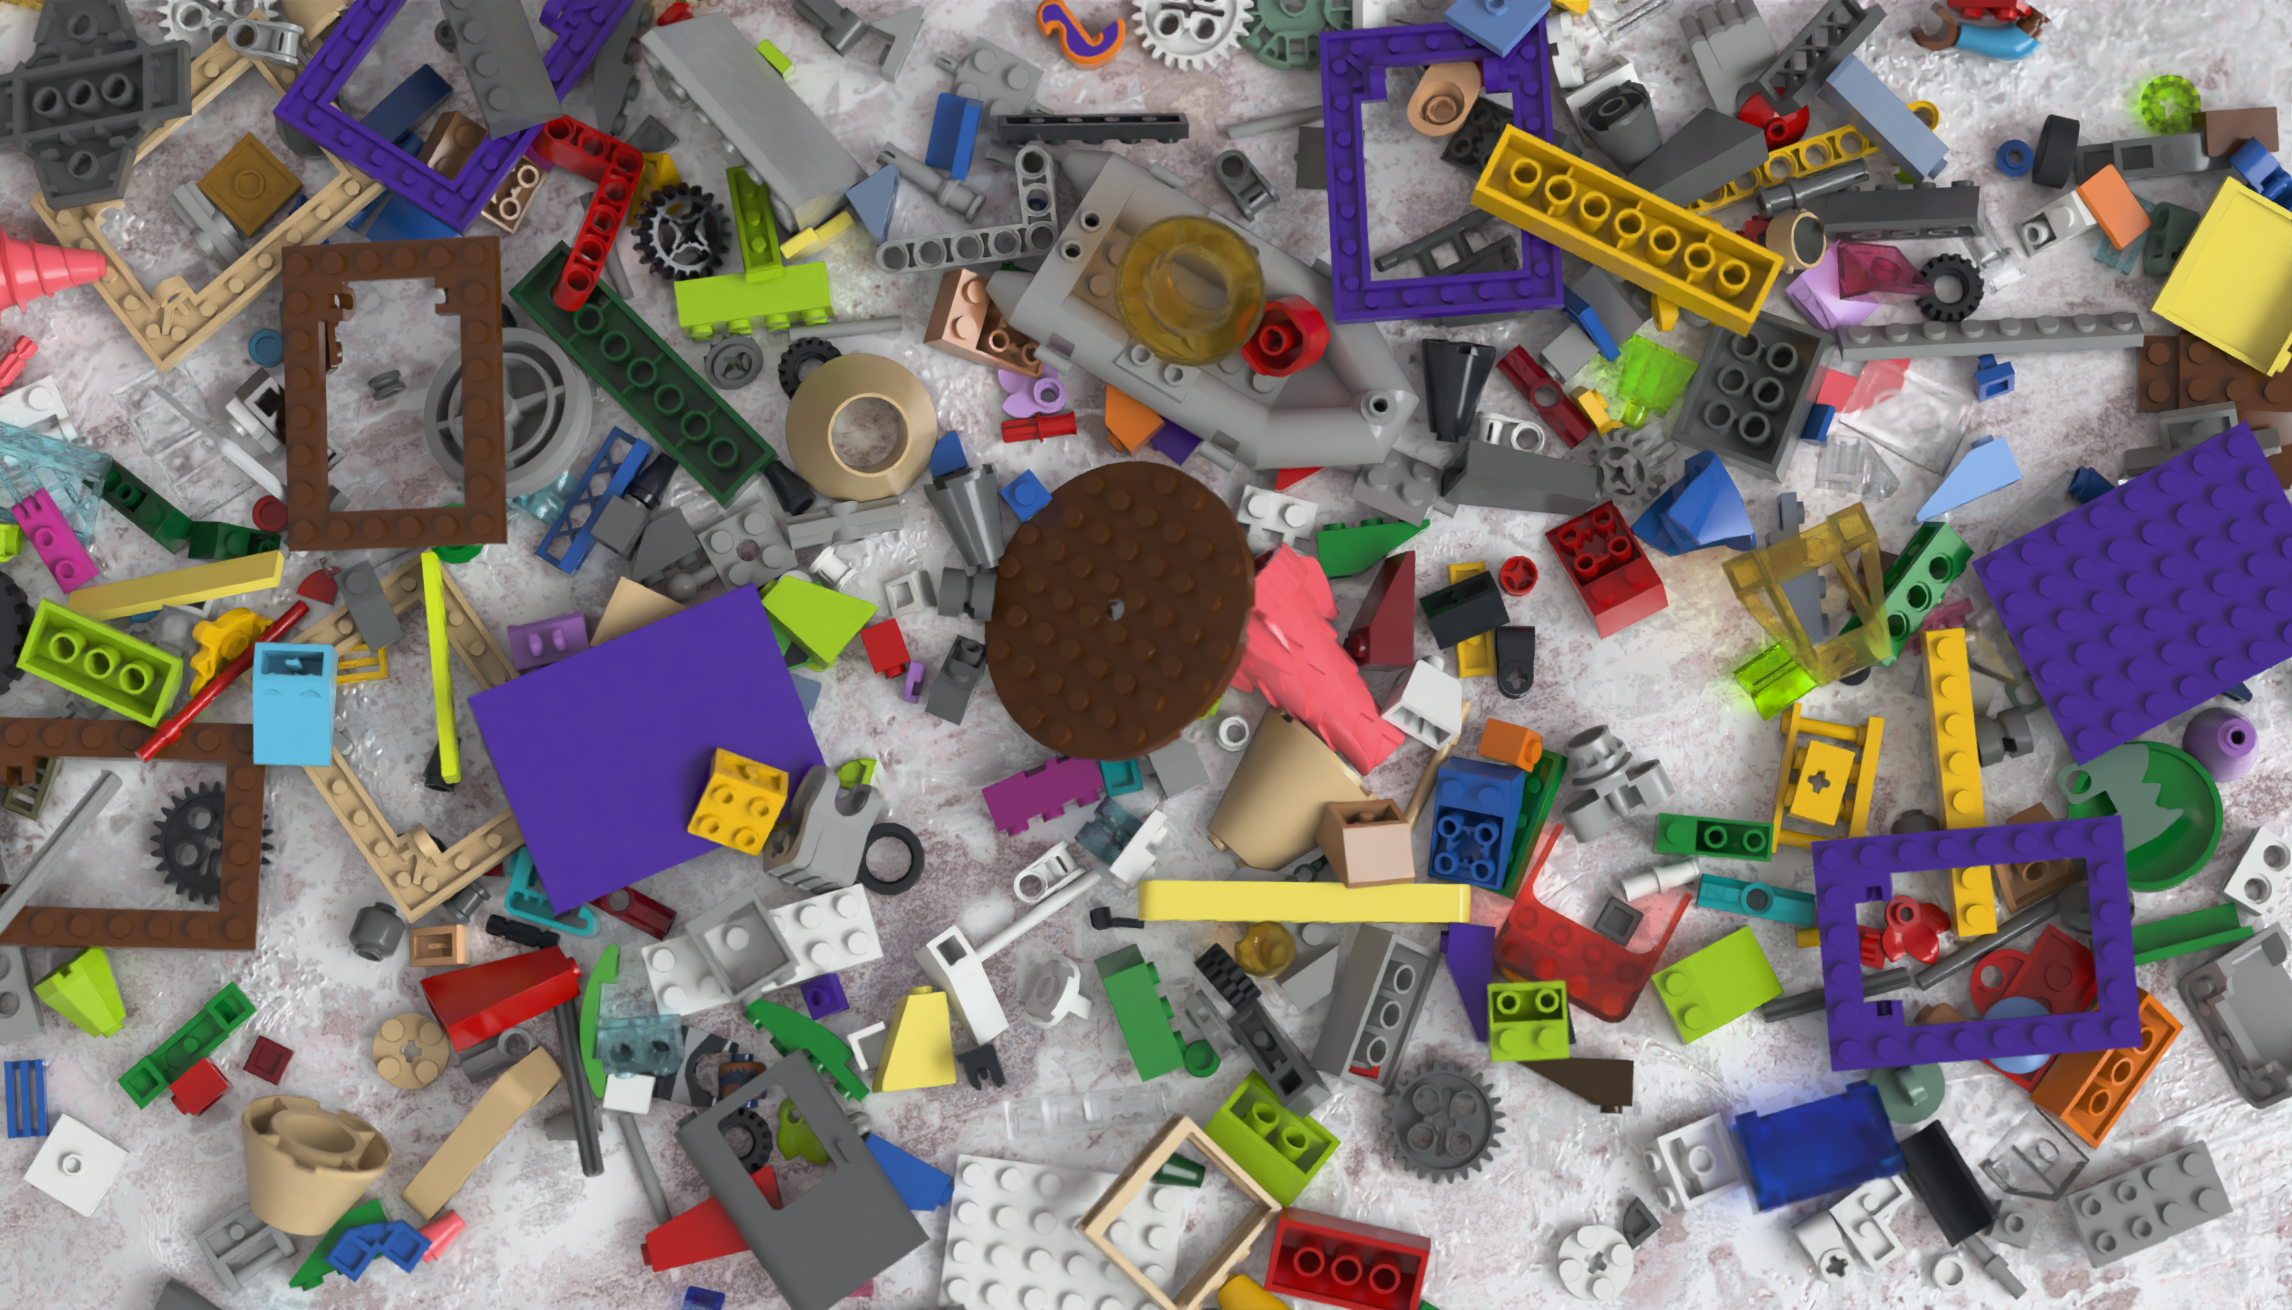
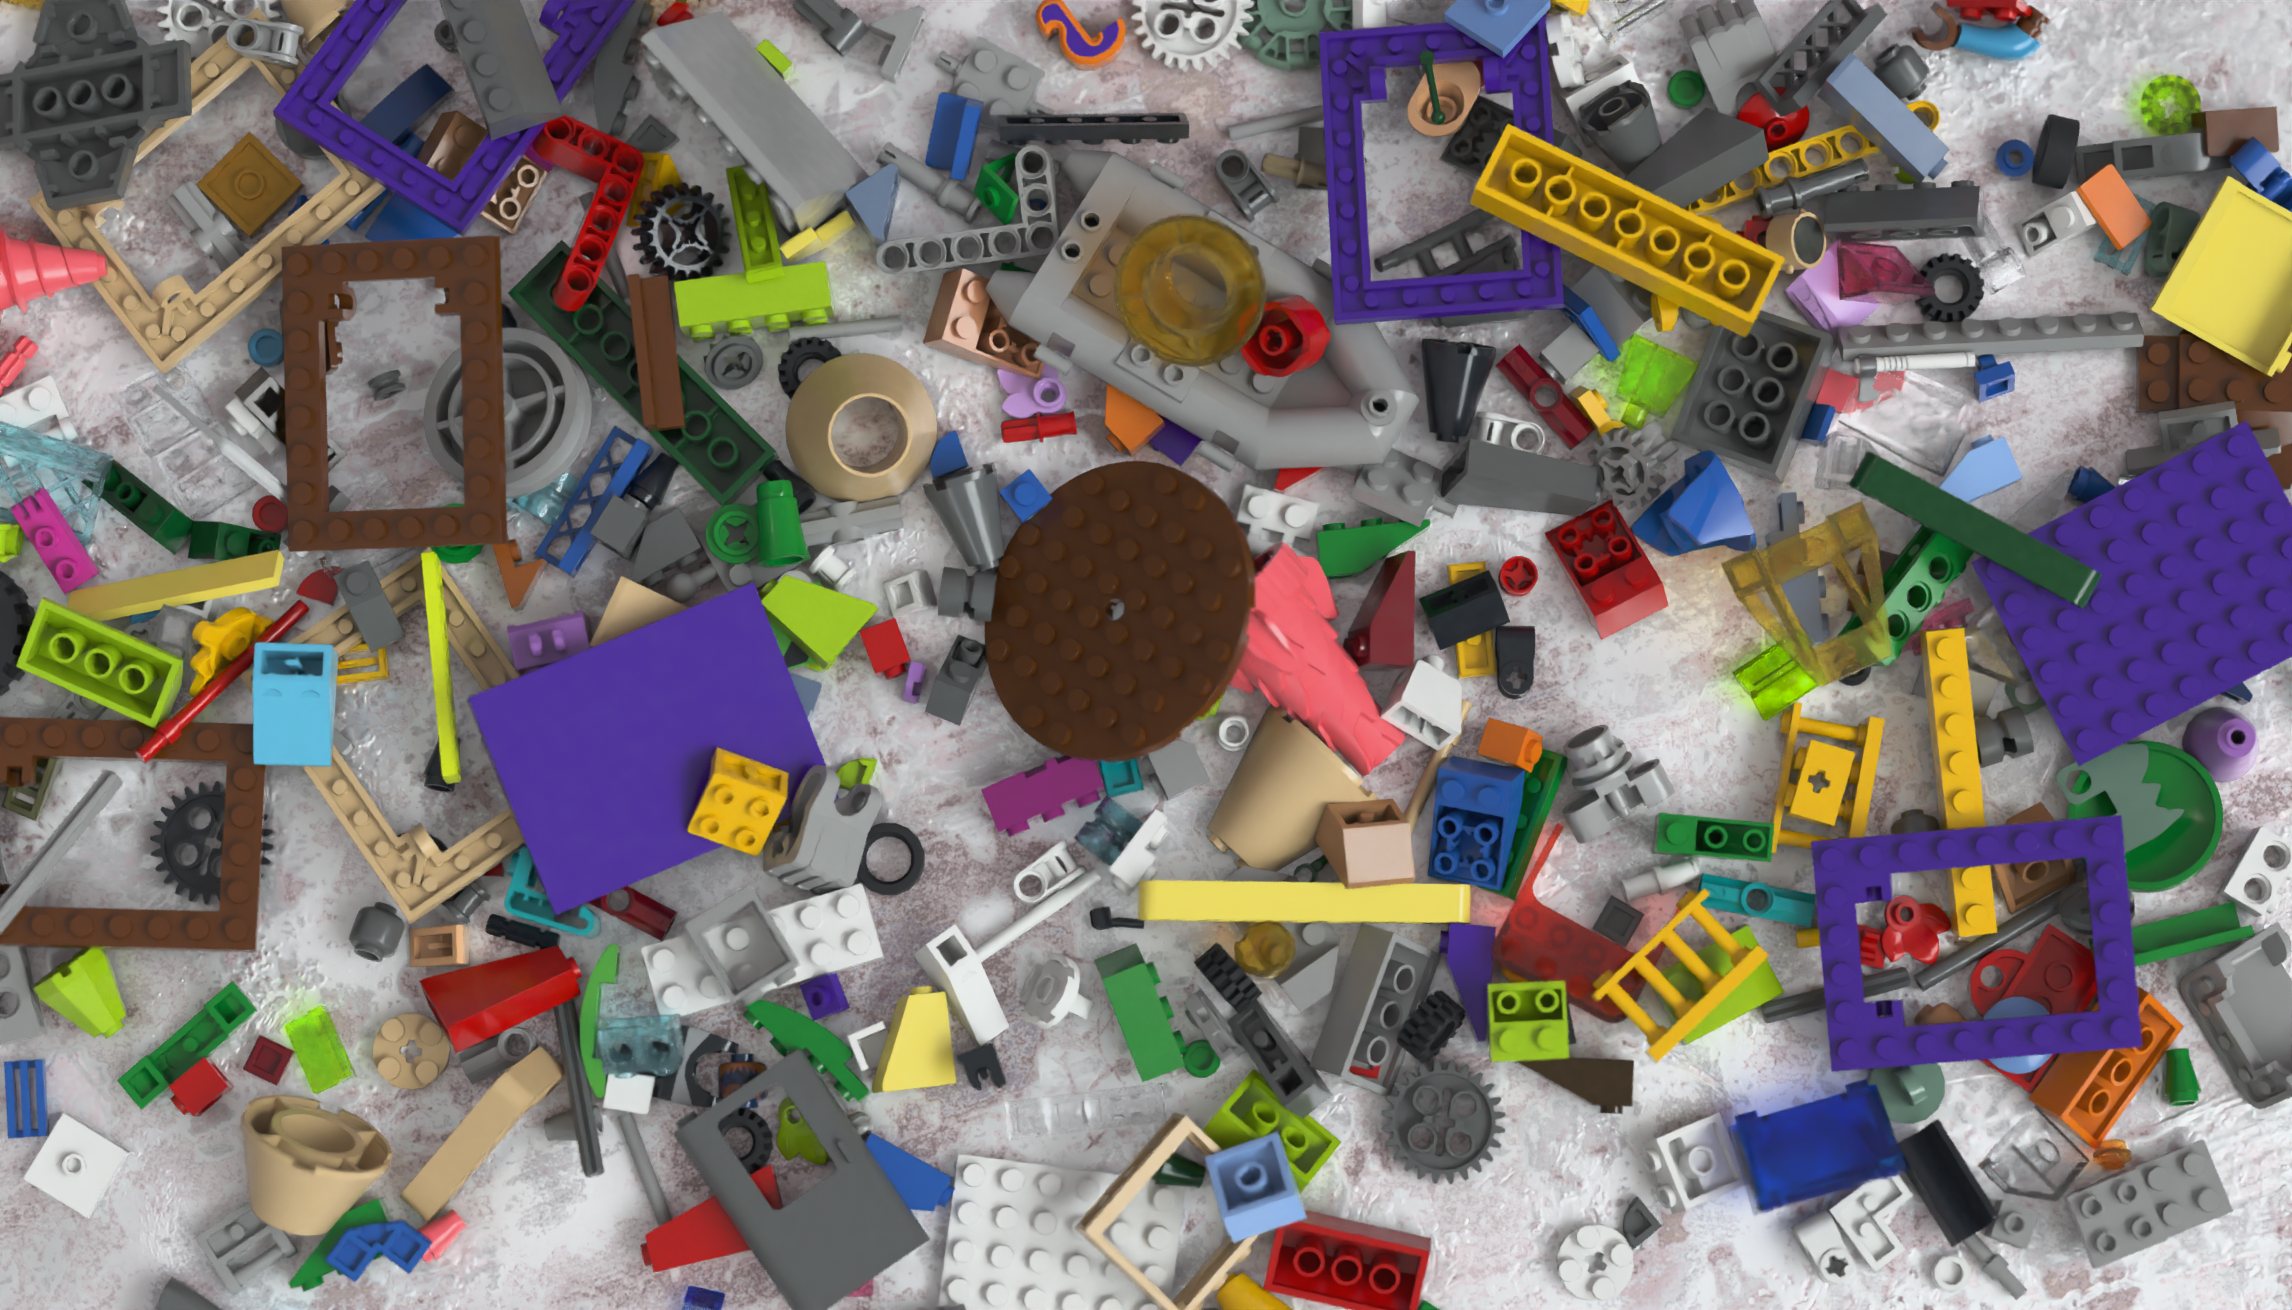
(320, 1050): none -> clear neon green panel
(518, 580): none -> dark orange slope
(656, 353): none -> reddish brown fence
(717, 534): none -> green gear
(779, 526): none -> green plant
(994, 191): none -> green bracket
(1255, 1187): none -> light blue slope
(1300, 171): none -> dark tan axle
(1427, 60): none -> dark green hinge
(1431, 1026): none -> black tyre
(1685, 89): none -> green tile
(1715, 985): none -> yellow fence
(1869, 365): none -> white piece
(1902, 71): none -> dark grey head
(1975, 530): none -> dark green beam
(2112, 1154): none -> clear orange plate
(2180, 1079): none -> green cone

